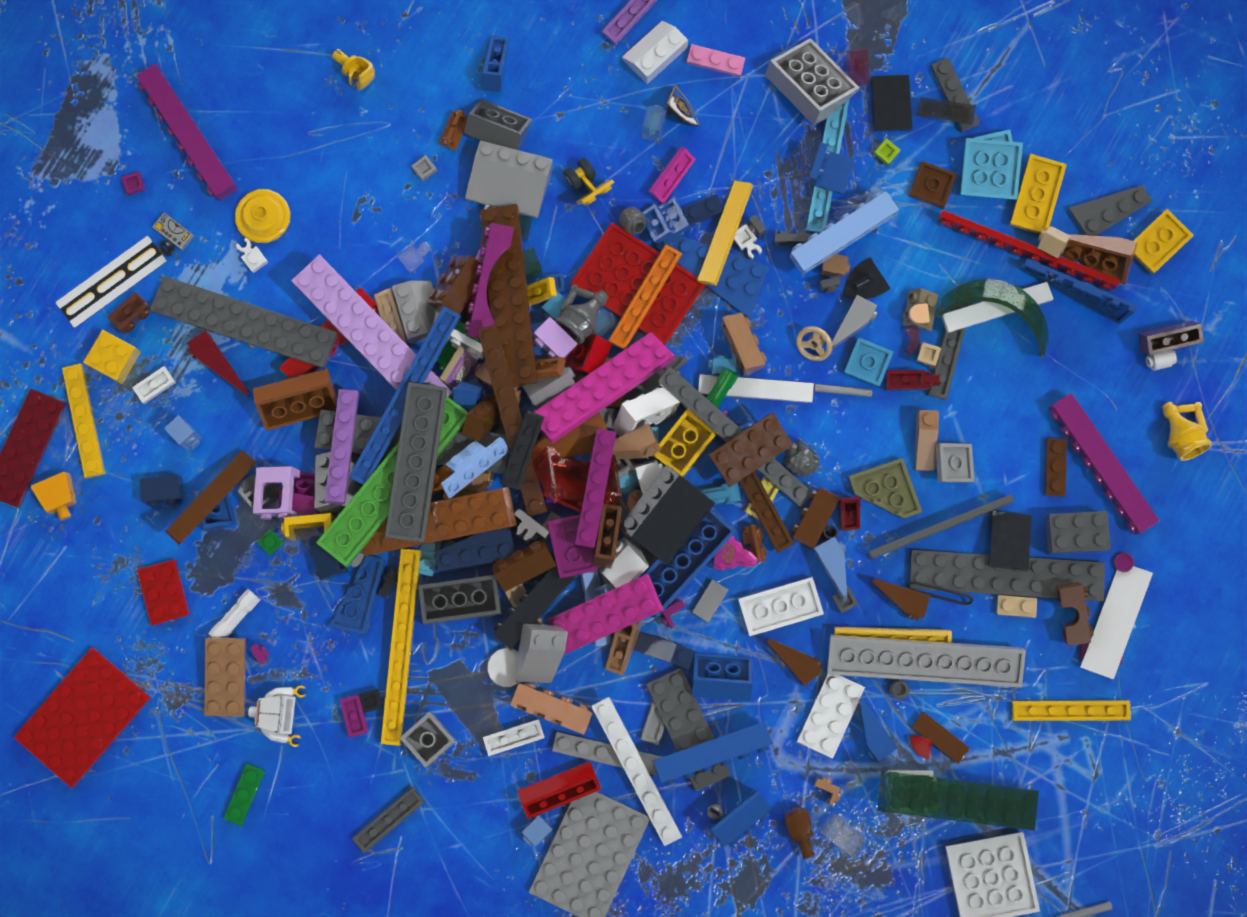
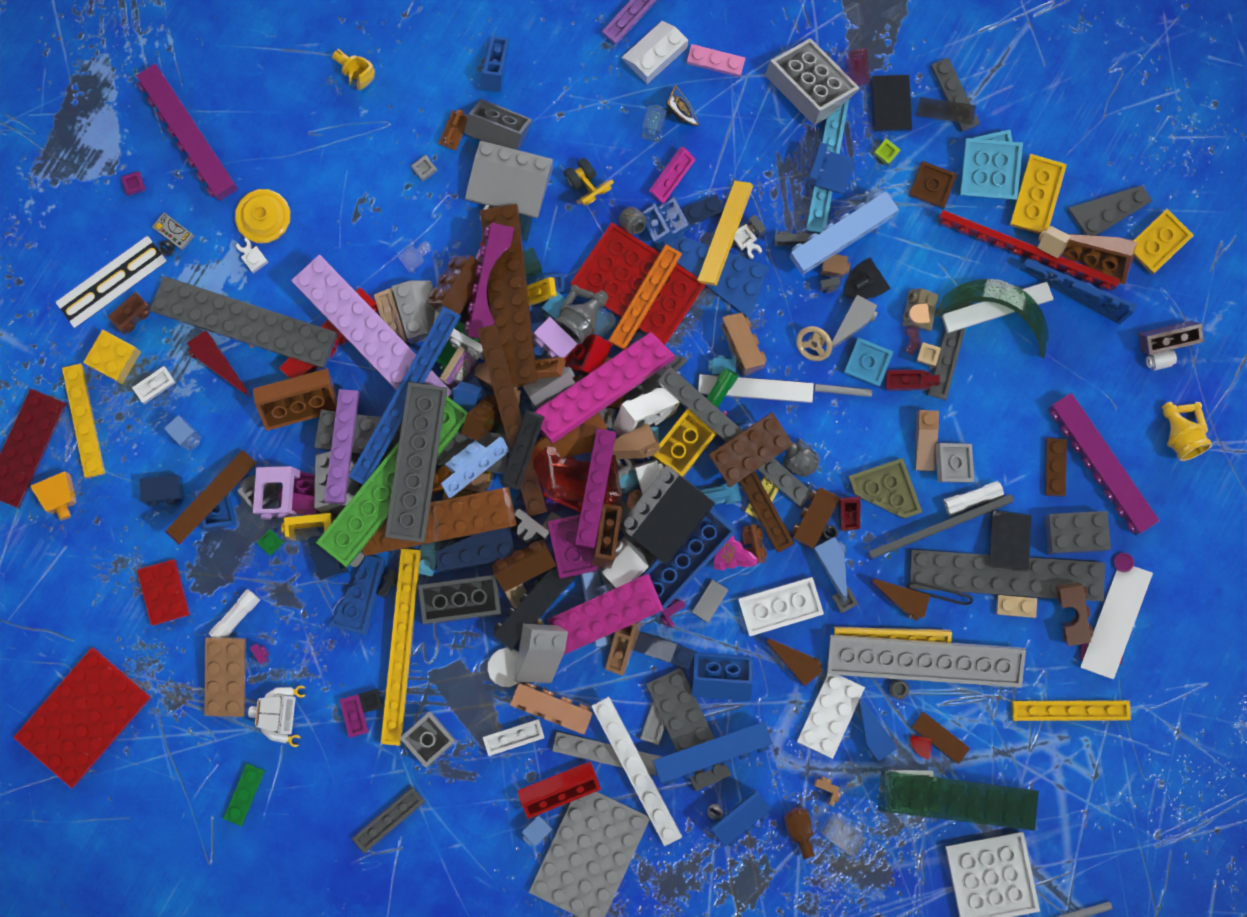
(985, 494): none -> white axle

